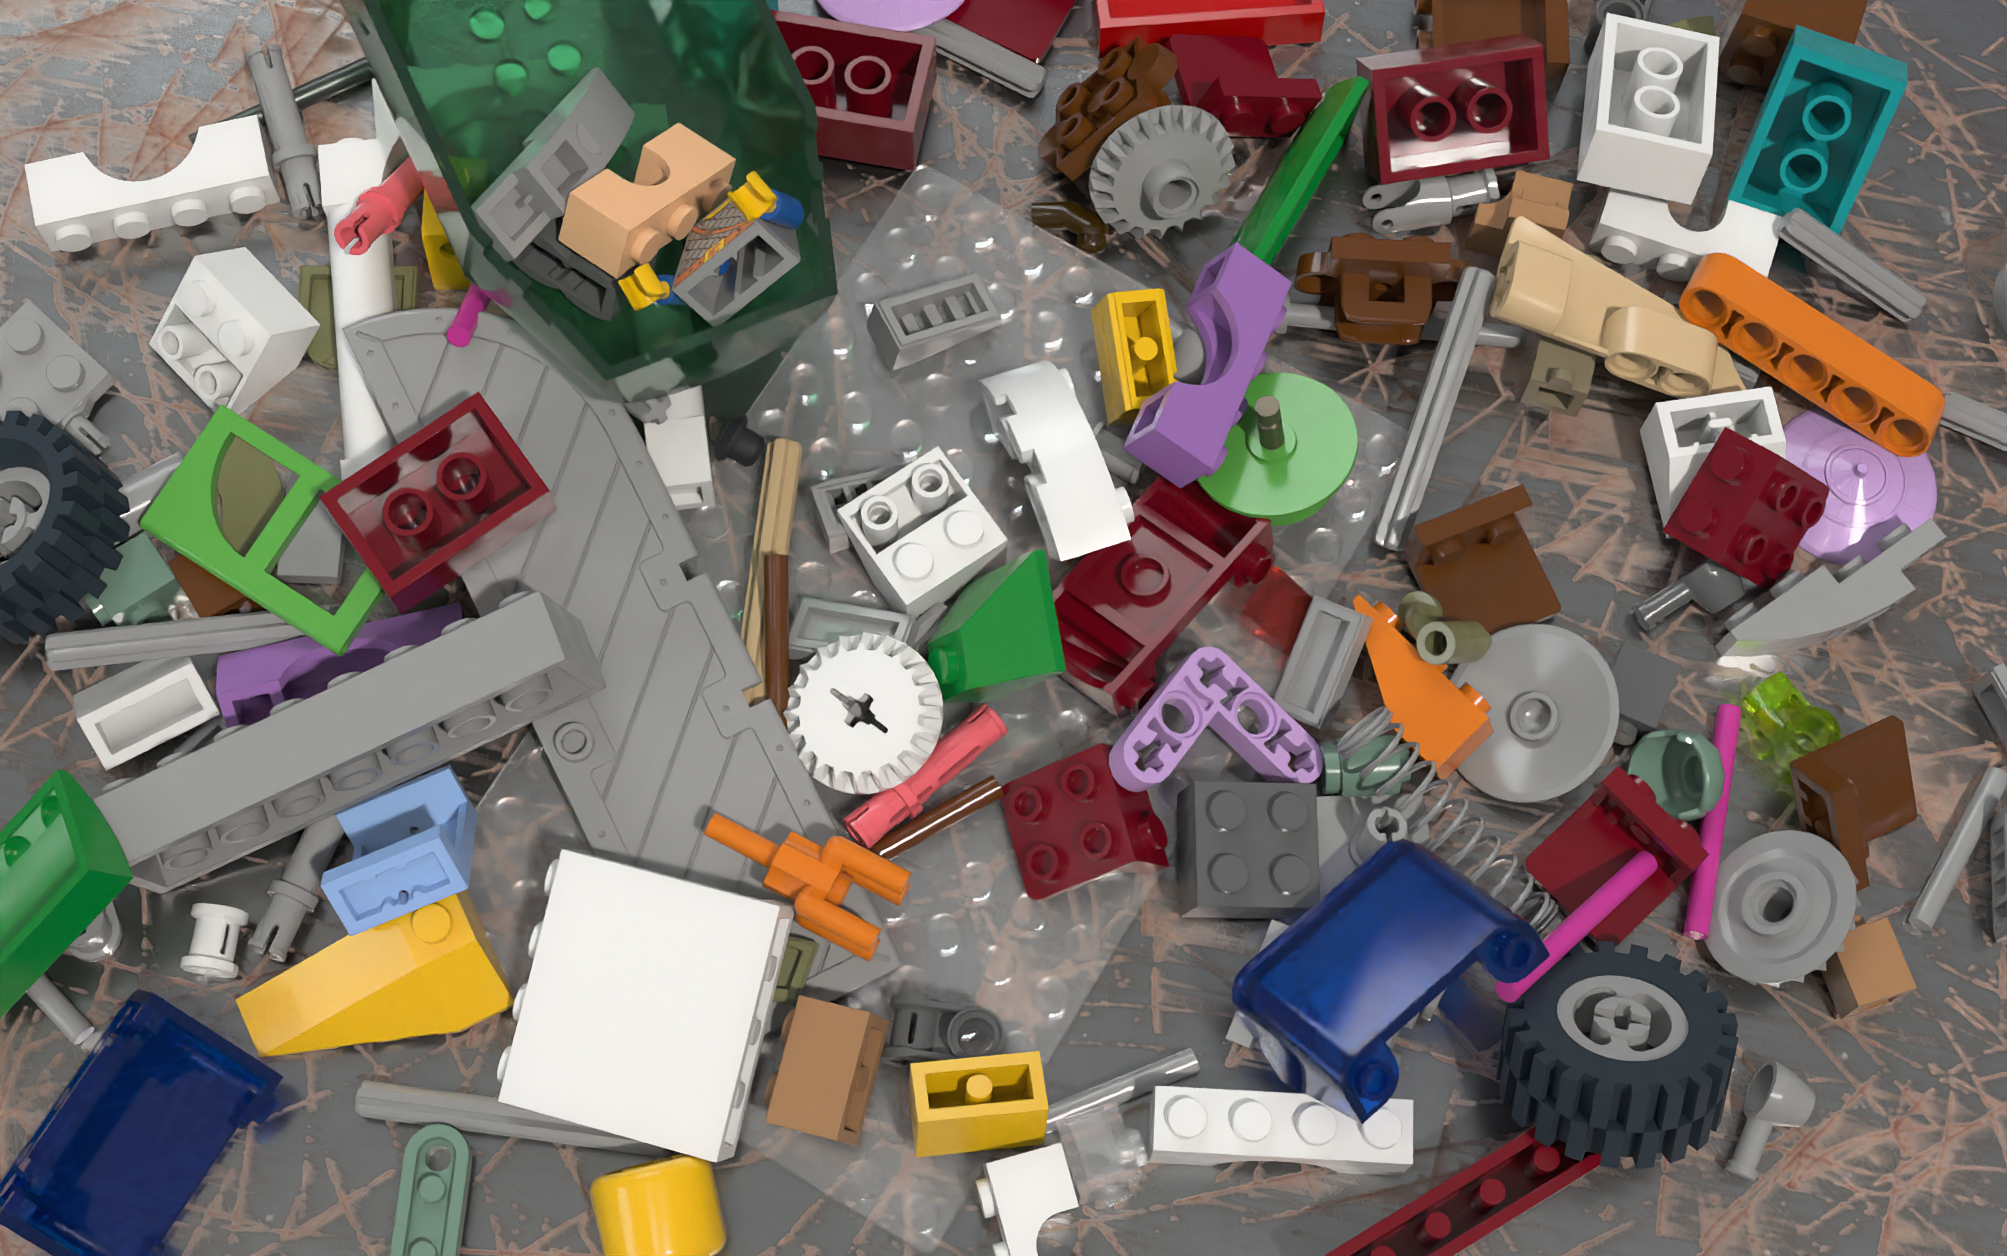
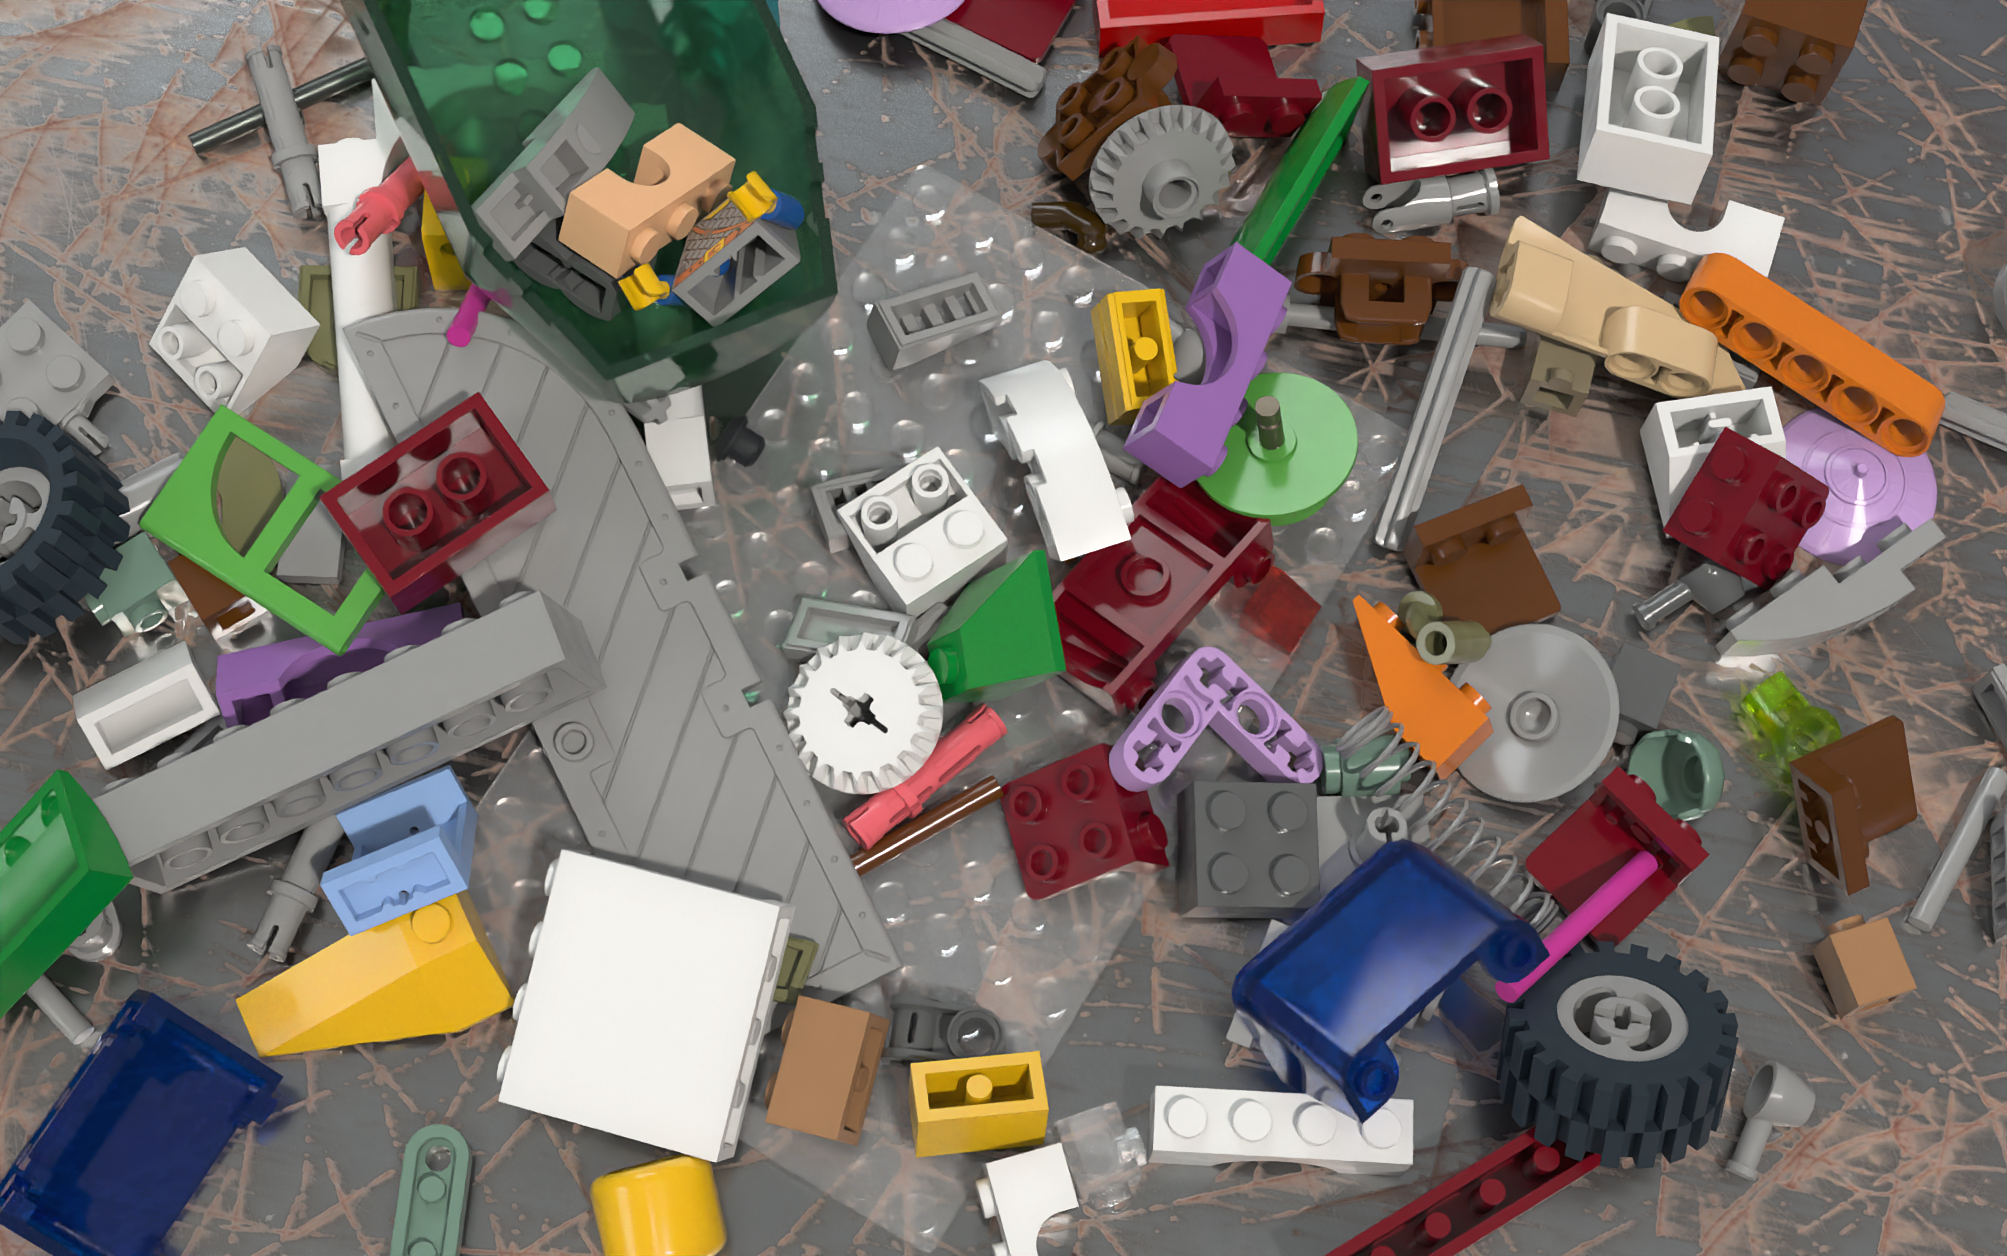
(168, 639): light grey axle -> none
(214, 940): white bush -> none
(220, 176): white arch -> none
(484, 1115): light grey axle -> none
(770, 538): tan axle -> none
(777, 631): reddish brown bar -> none
(819, 880): orange plant -> none
(866, 86): dark red brick -> none
(1126, 1086): light grey bar -> none
(1322, 662): light grey tile -> none
(1529, 195): medium nougat brick -> none
(1712, 829): dark pink bar -> none
(1763, 882): light grey gear -> none
(1818, 128): teal brick -> none
(1851, 265): light grey axle -> none

